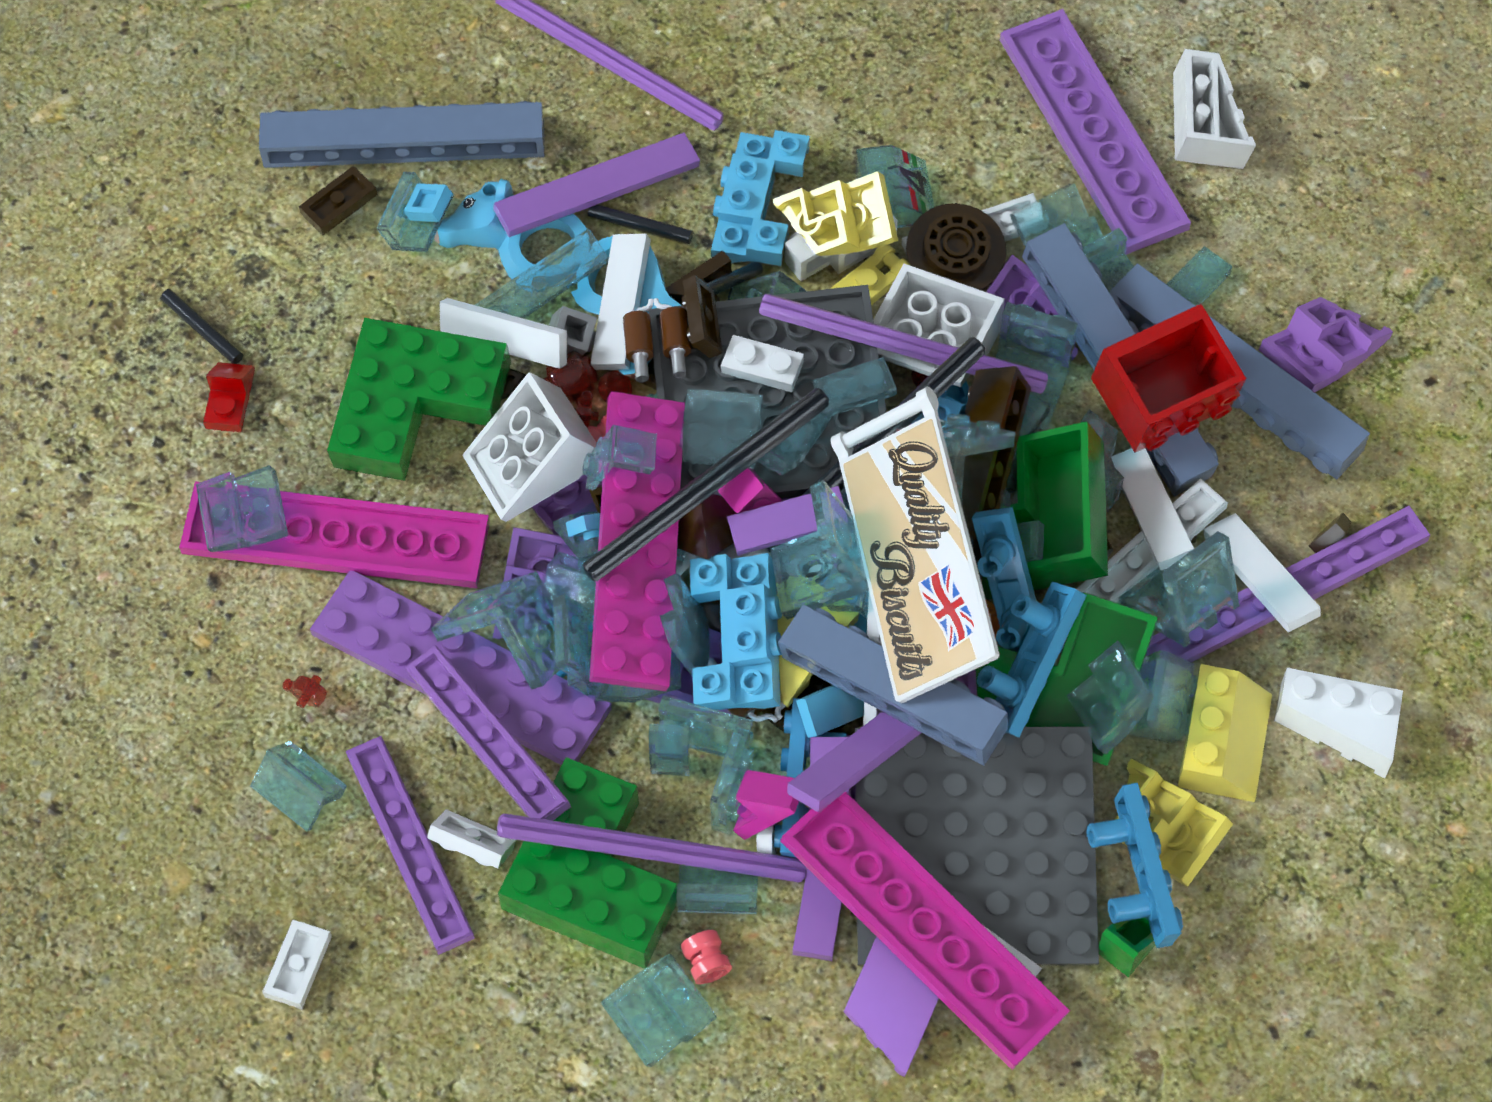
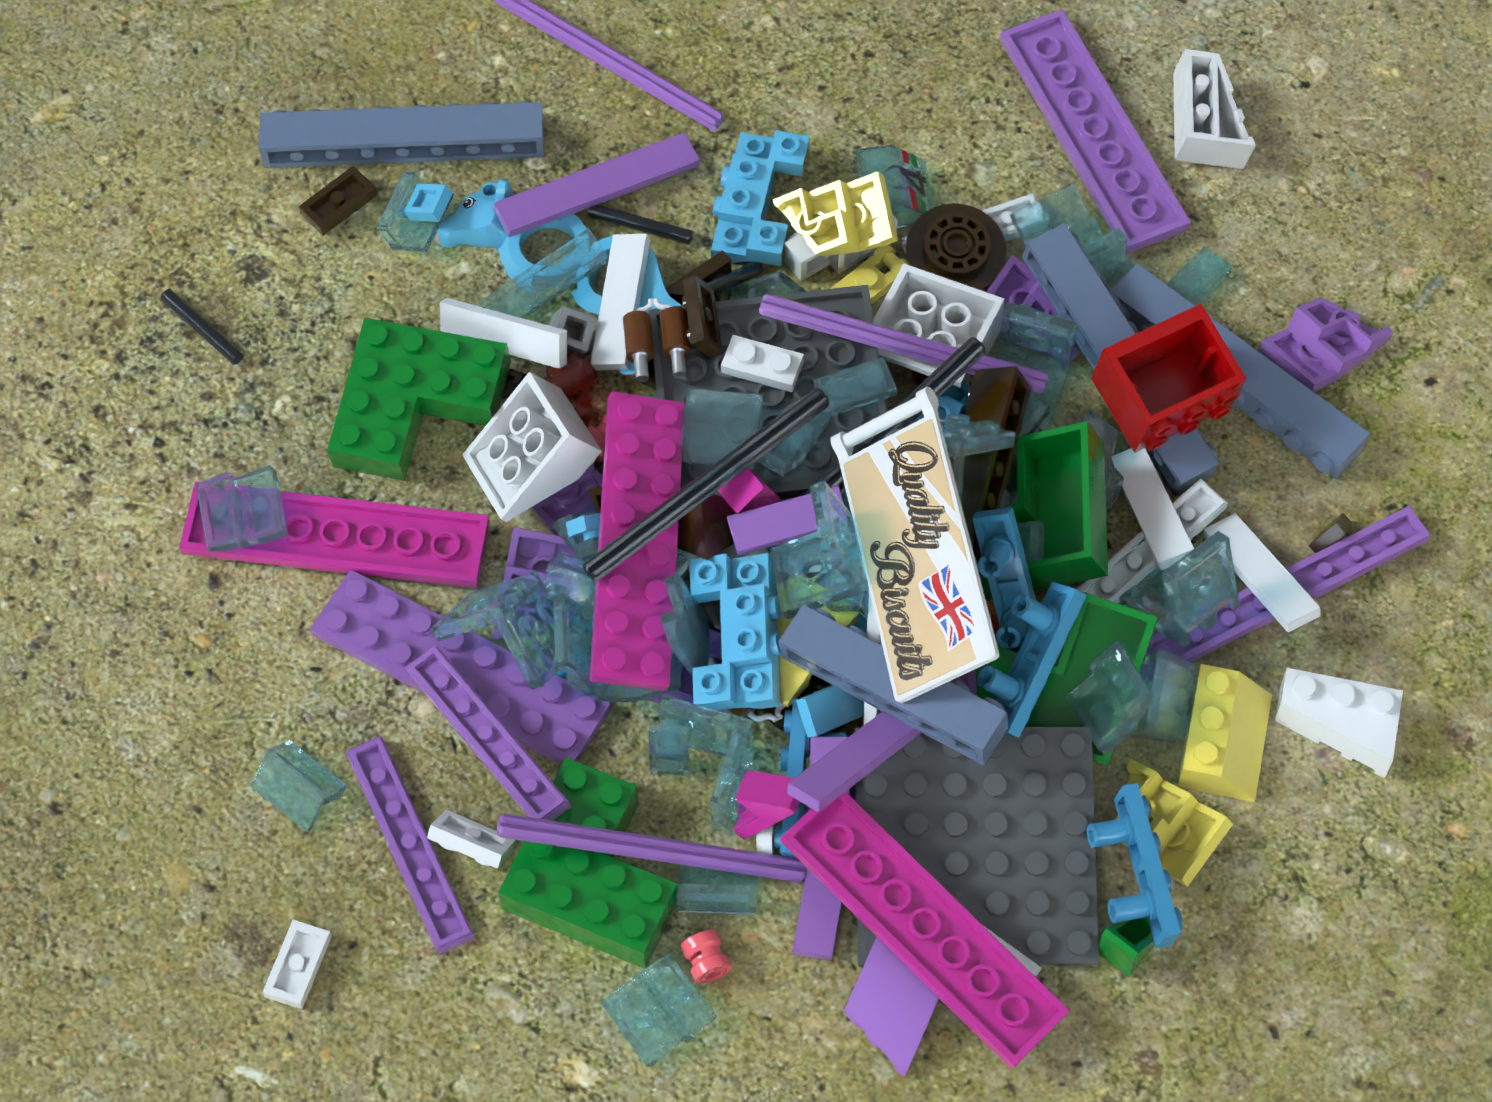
(228, 396): red slope -> none
(306, 690): clear red piece -> none
(614, 382): clear red piece -> none
(622, 449): clear light blue bracket -> none

